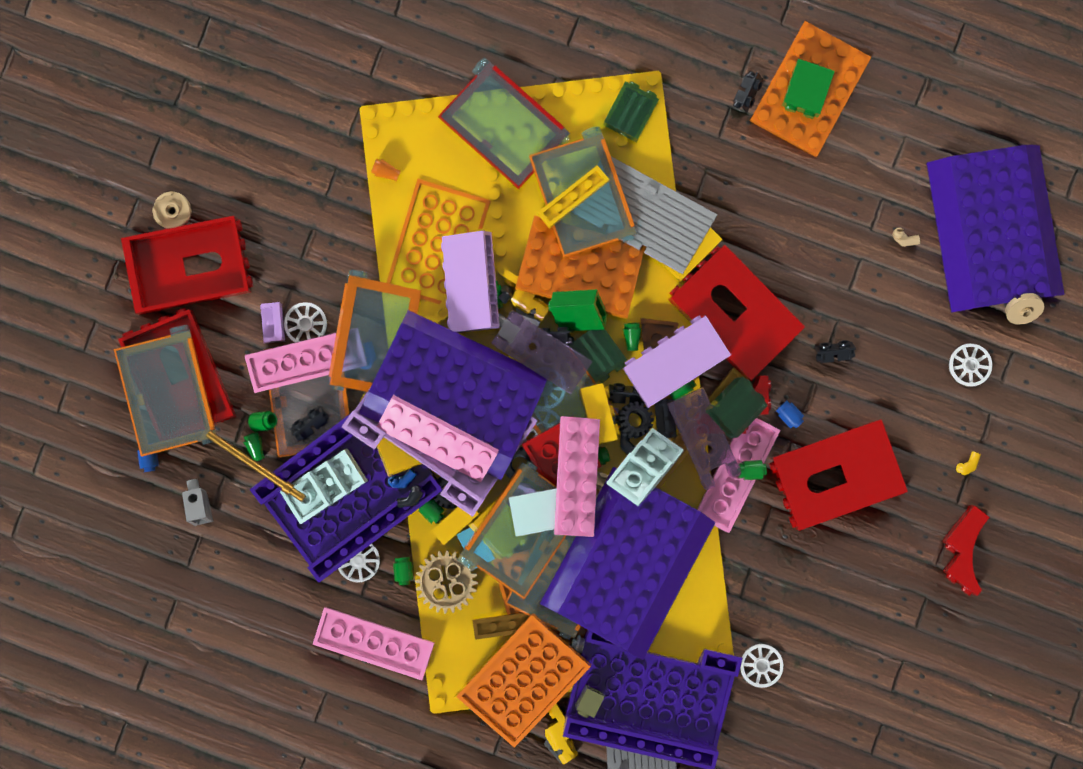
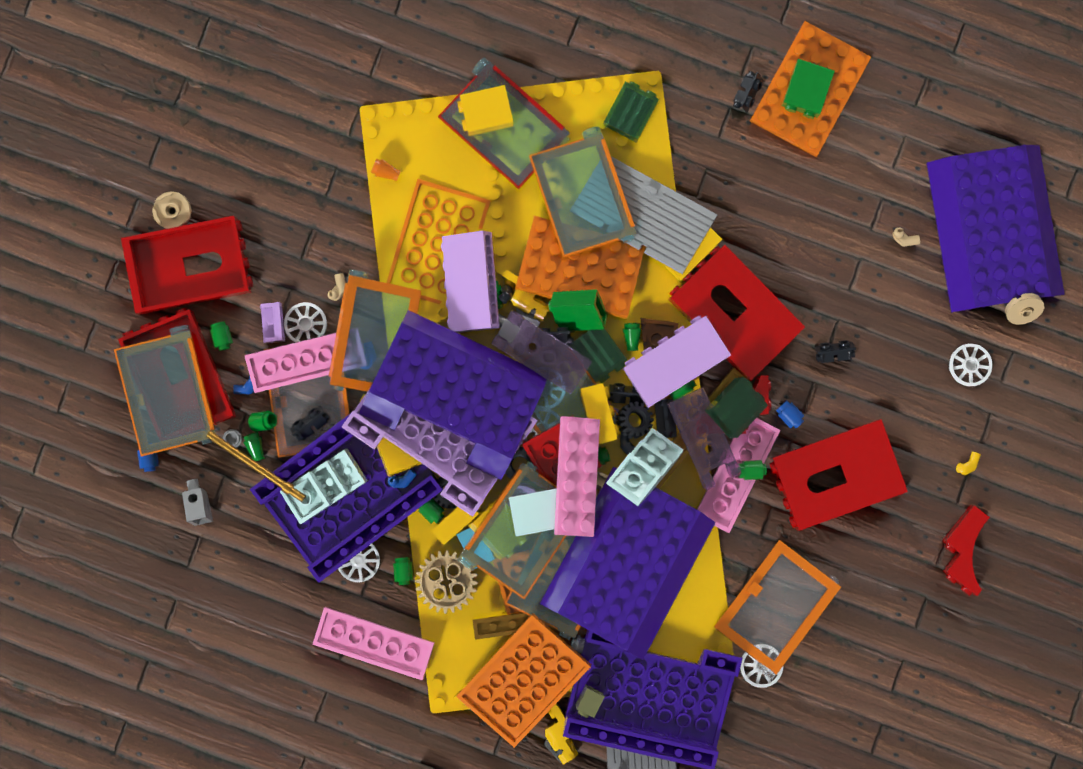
(221, 336): none -> green brick
(233, 437): none -> light grey plate
(247, 388): none -> blue arm
(337, 292): none -> tan arm
(412, 499): black arm -> none
(437, 438): bright pink plate -> none
(485, 110): none -> yellow brick
(573, 196): yellow plate -> none
(777, 608): none -> clear door

